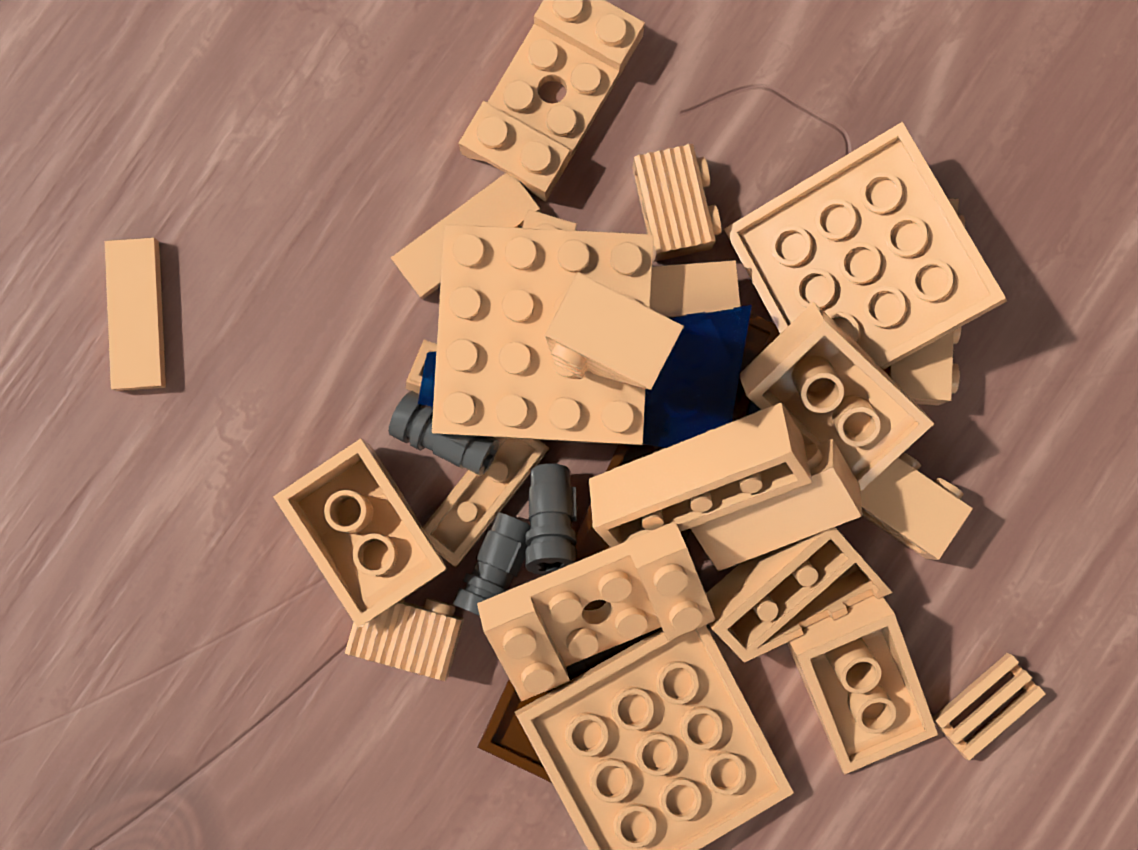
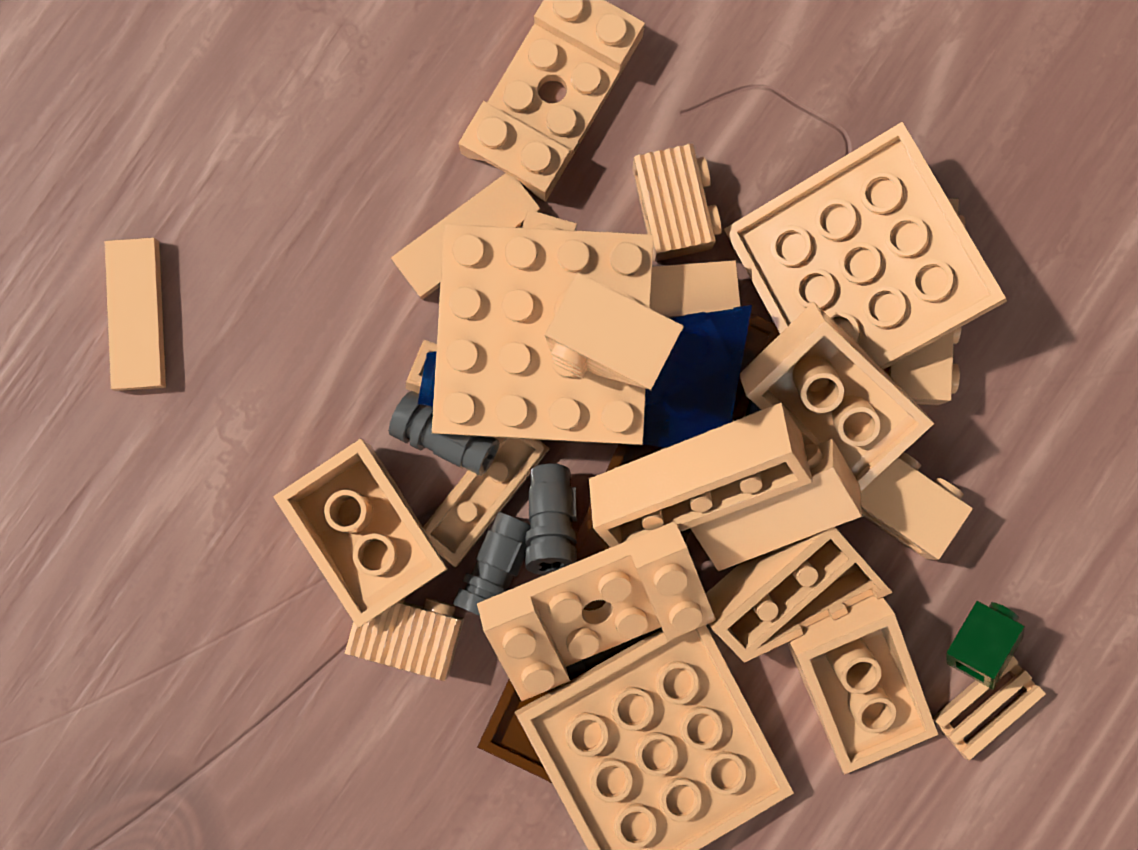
(986, 643): none -> dark green brick

